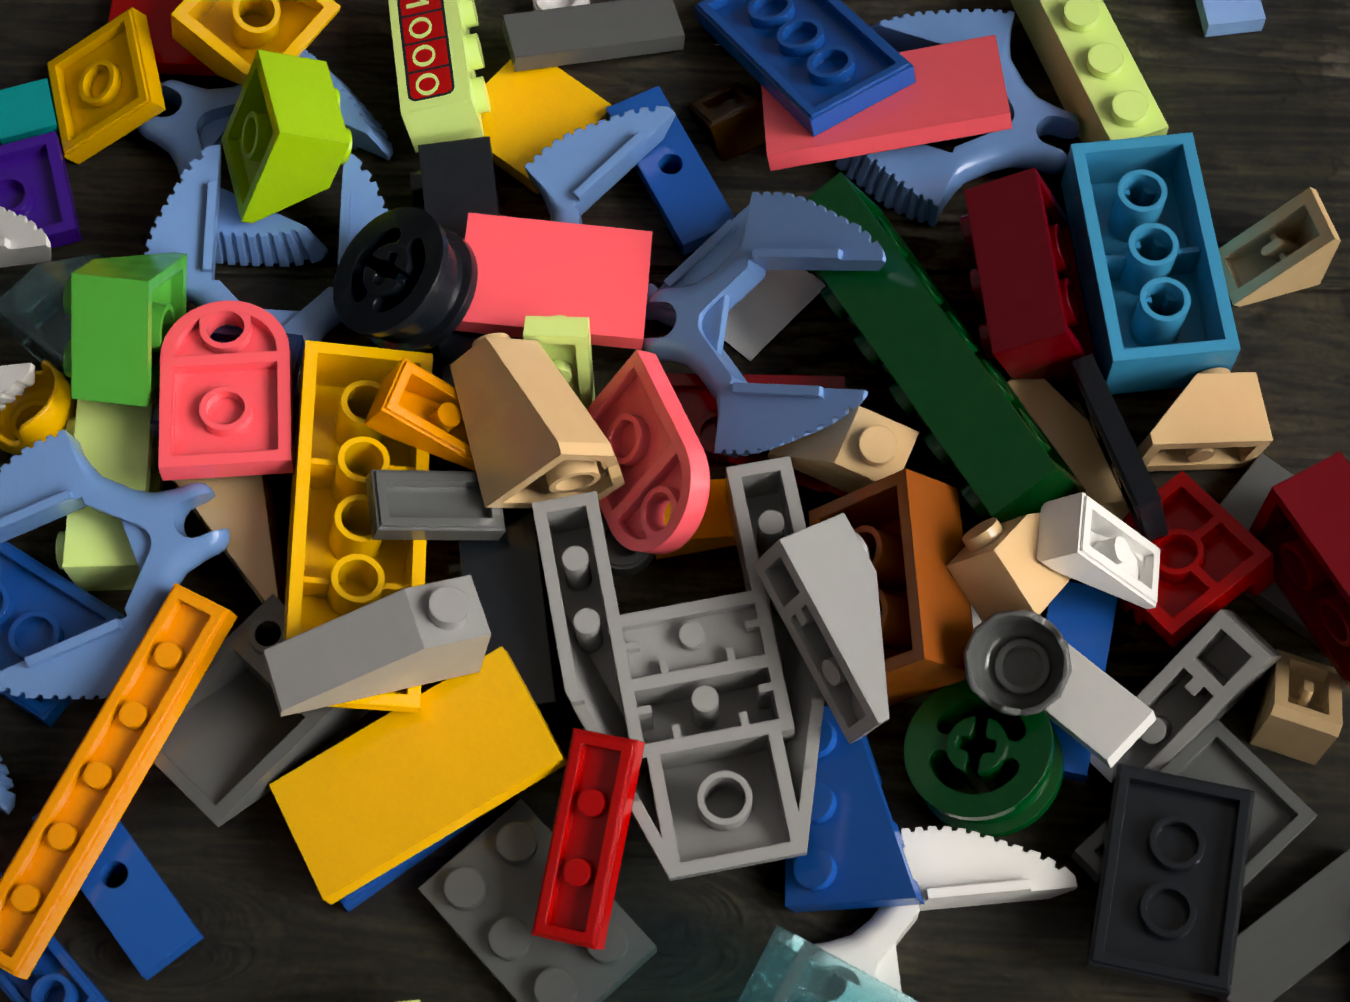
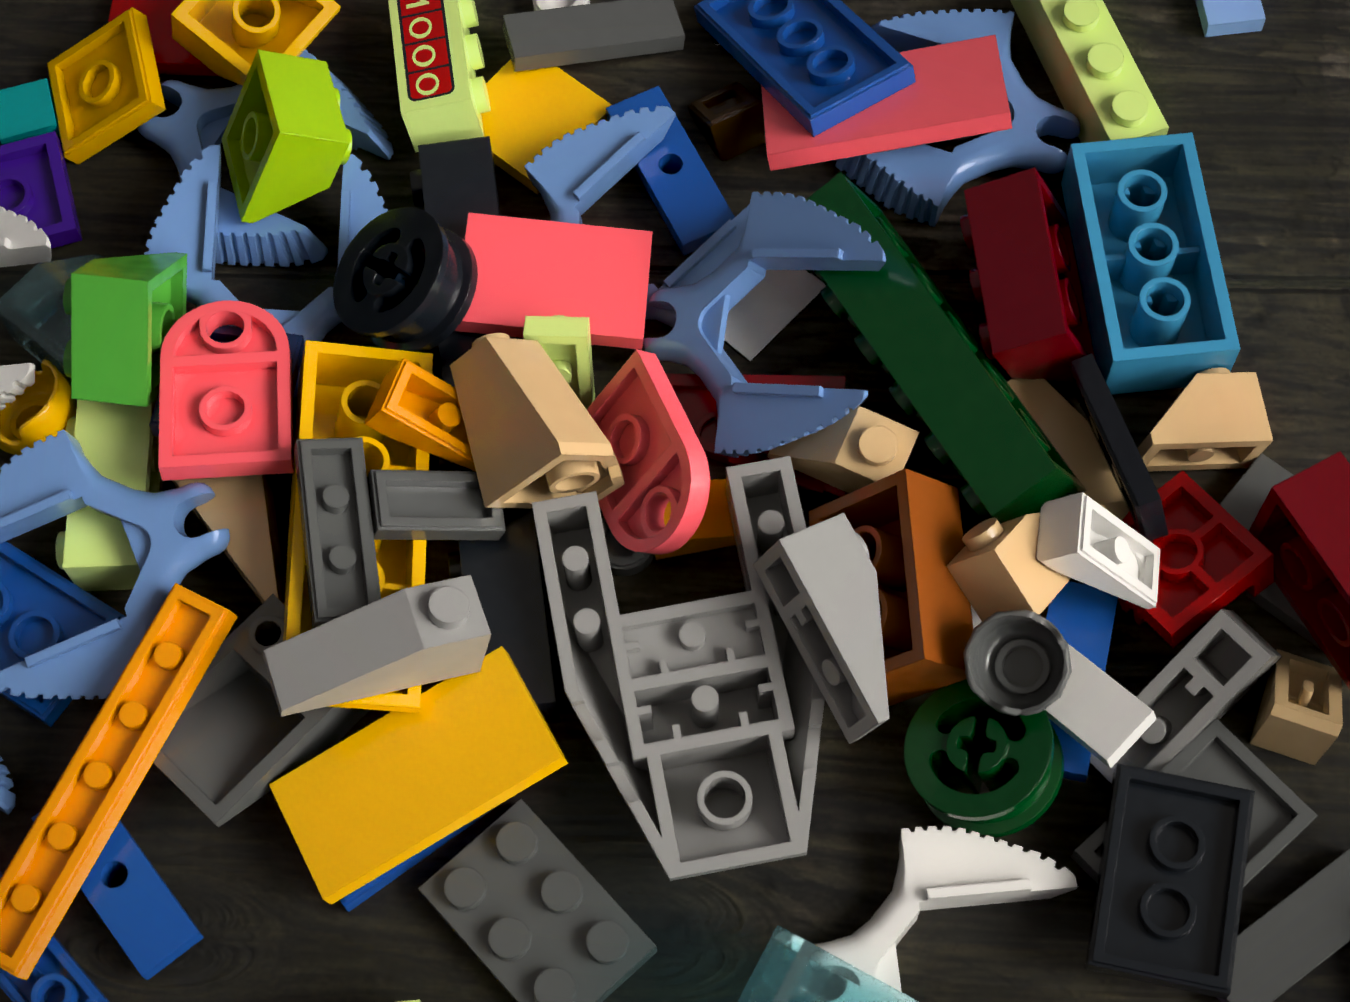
(336, 526): none -> dark grey tile
(588, 839): red tile -> none
(853, 842): blue wing -> none
(1280, 251): tan slope -> none

